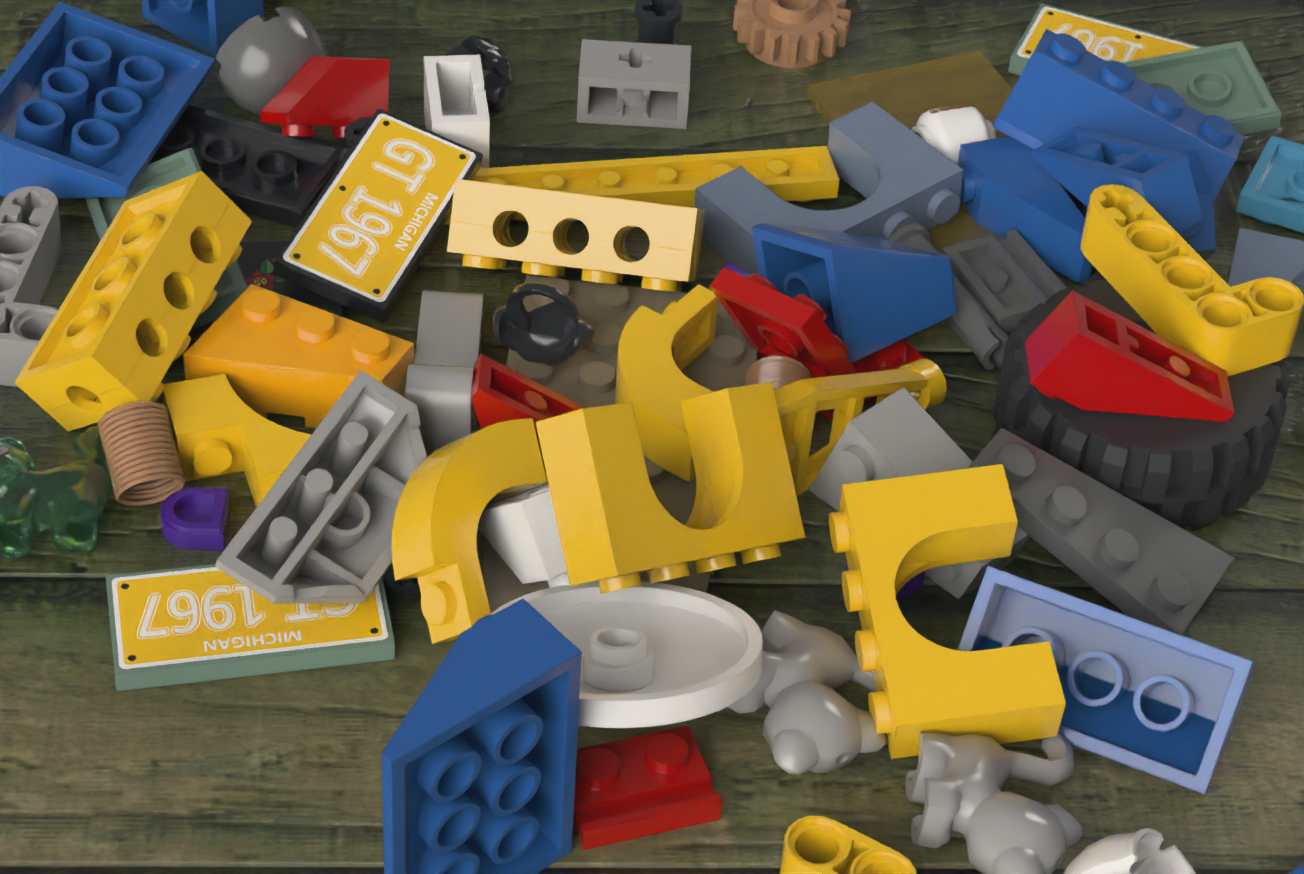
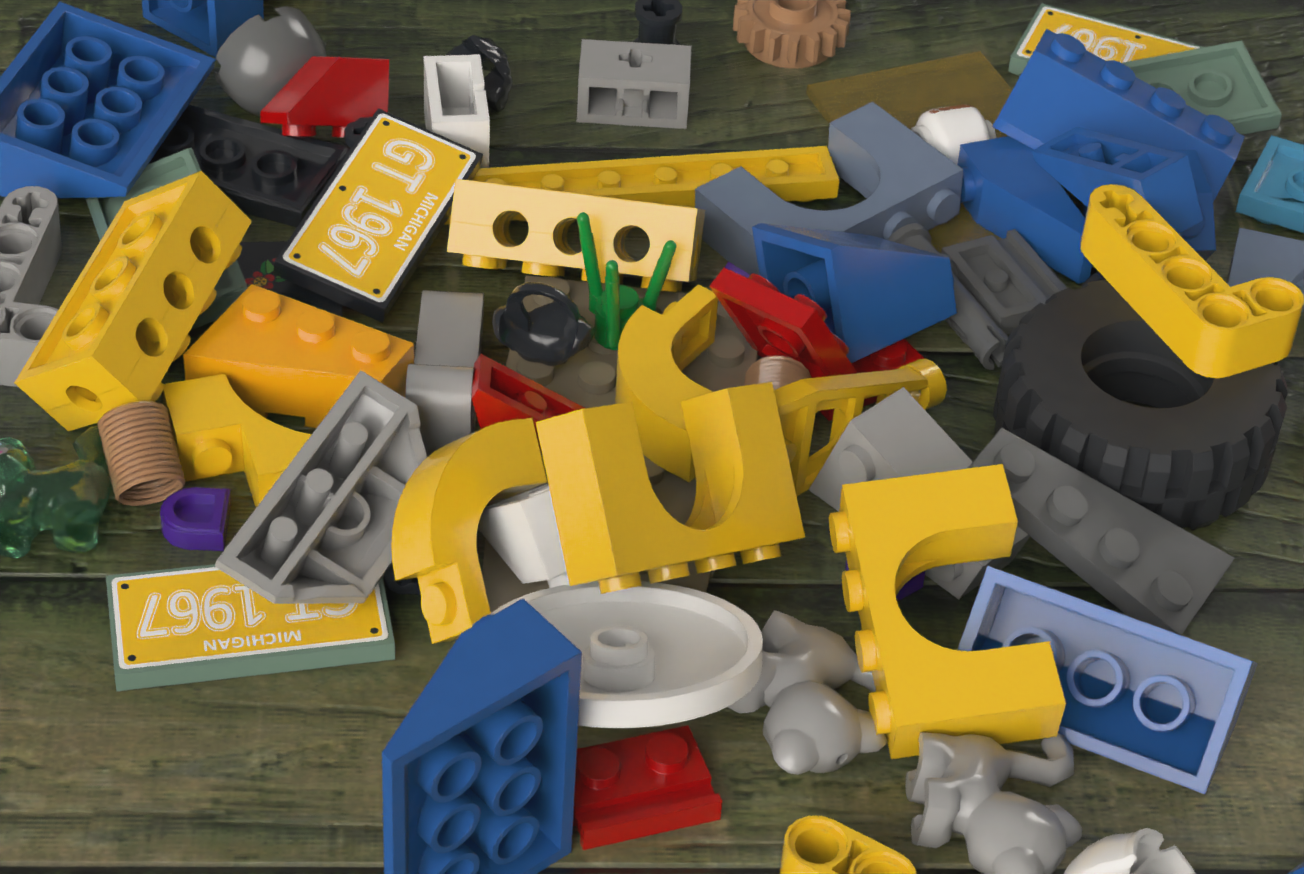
(616, 302): none -> green plant
(1120, 367): red slope -> none

